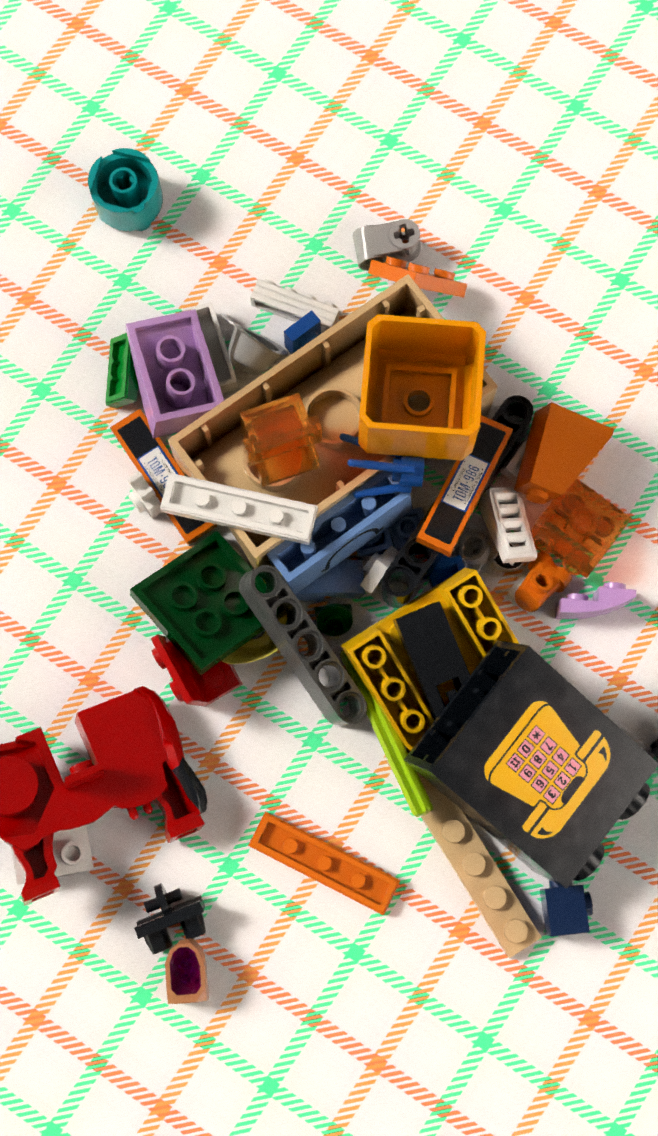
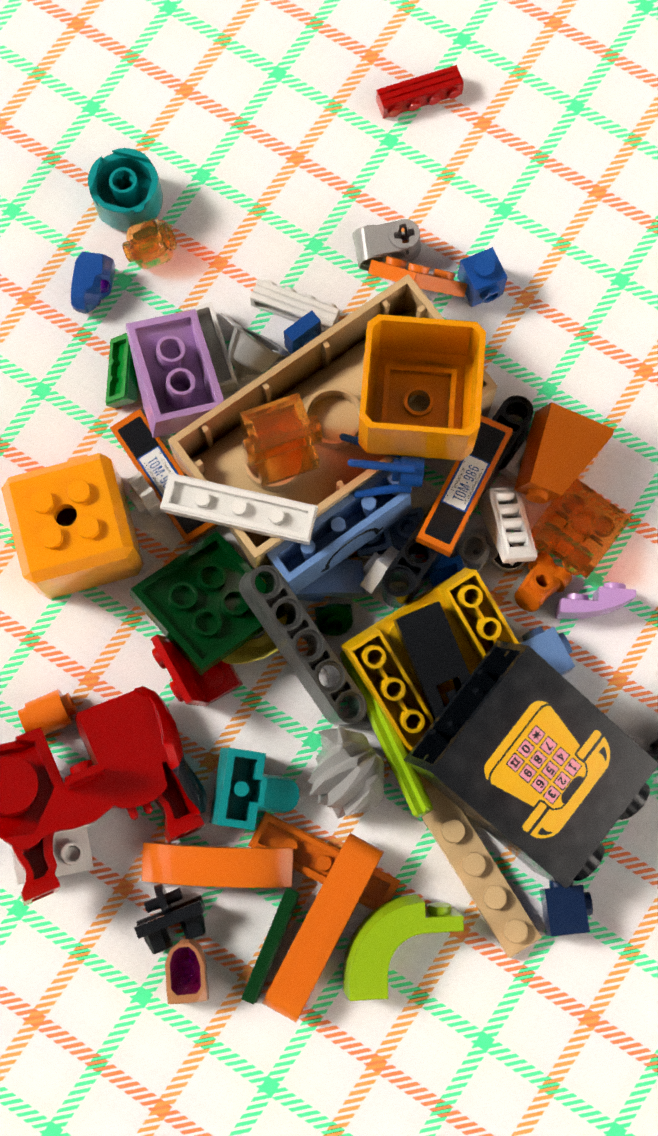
(48, 712): none -> orange brick
(90, 551): none -> light orange plate
(91, 280): none -> blue rock
(149, 243): none -> clear orange head
(217, 865): none -> orange slope
(245, 789): none -> teal brick
(271, 946): none -> dark green tile
(322, 927): none -> orange beam
(347, 773): none -> light grey hair
(382, 933): none -> lime arch
(419, 91): none -> red piece
(483, 277): none -> blue brick
(551, 647): none -> medium blue brick

